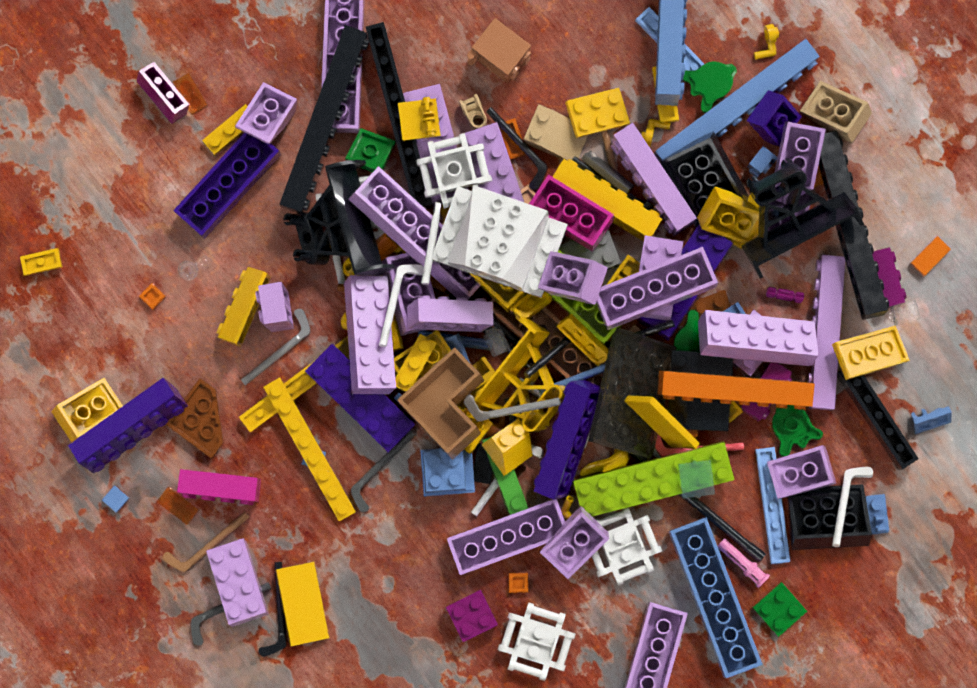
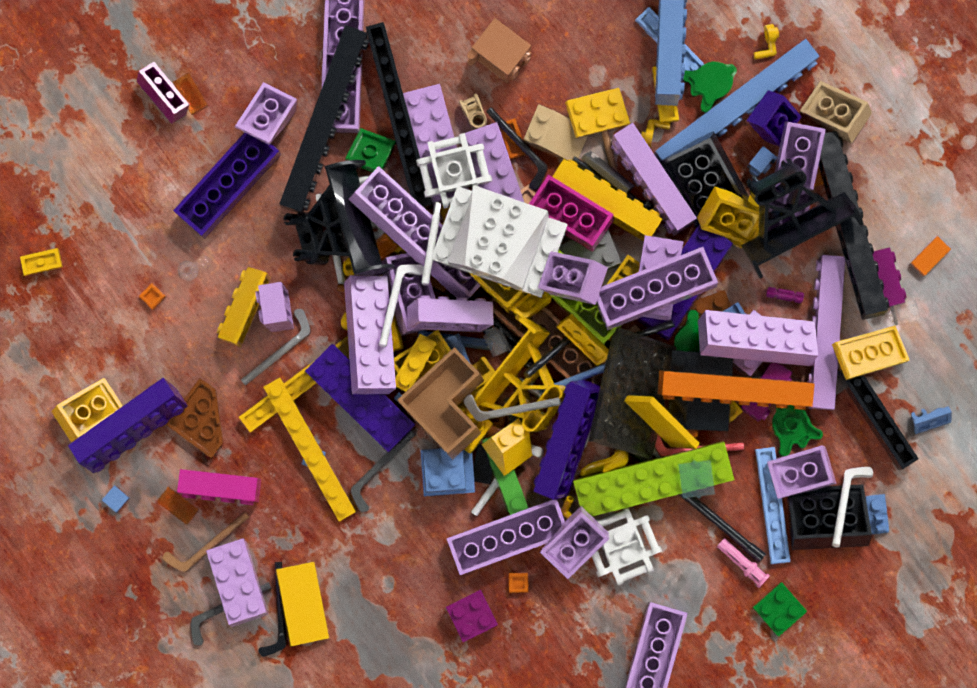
(225, 133): yellow plate -> none
(419, 119): yellow hinge -> none
(536, 641): white brick -> none
(715, 598): medium blue brick -> none

